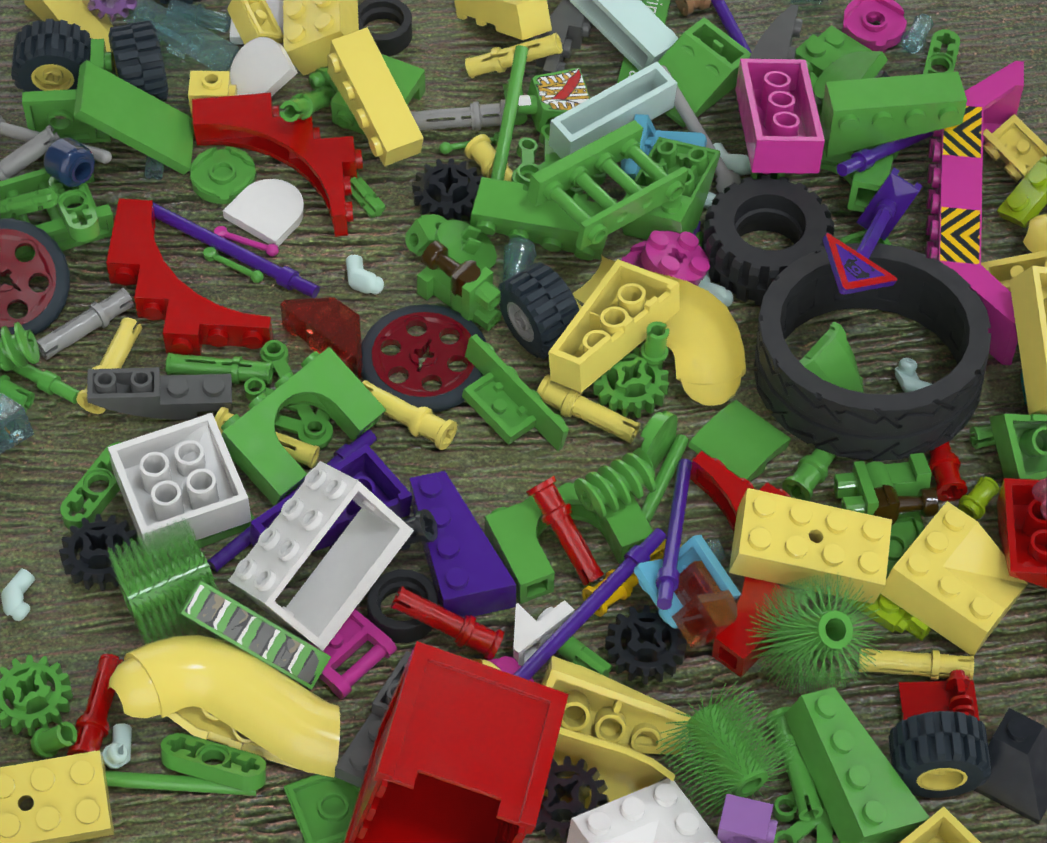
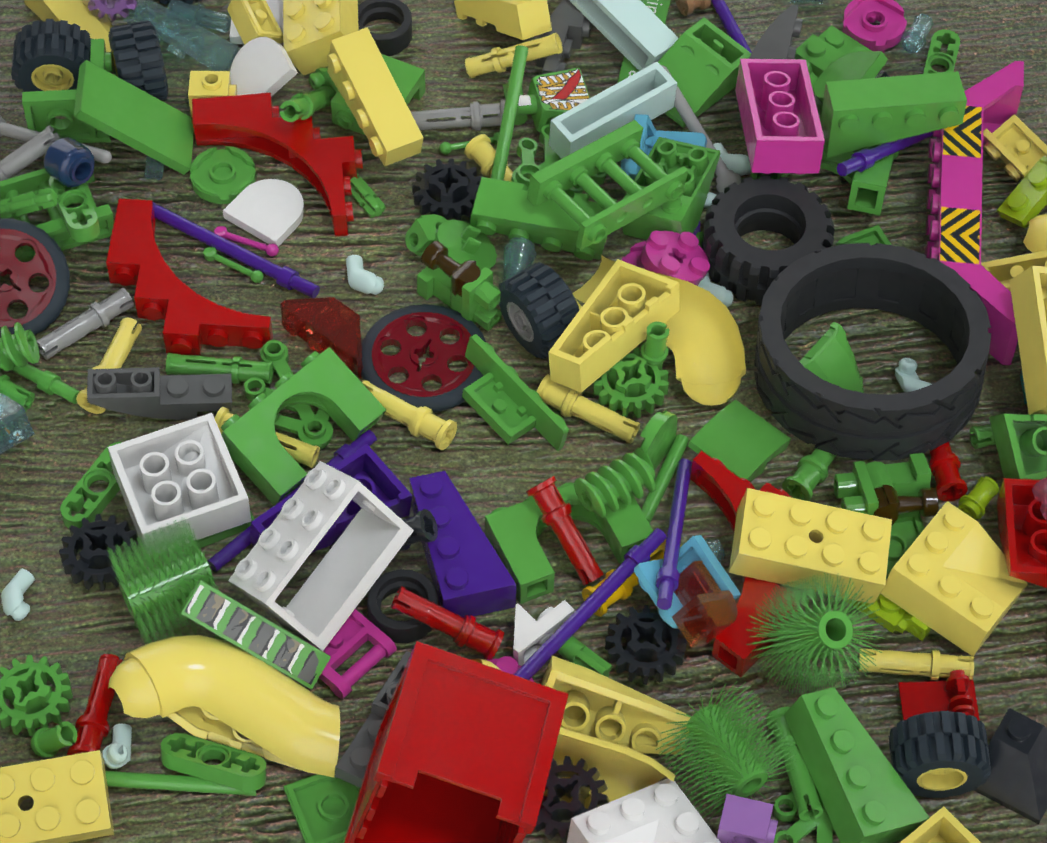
(852, 267): dark purple piece -> none

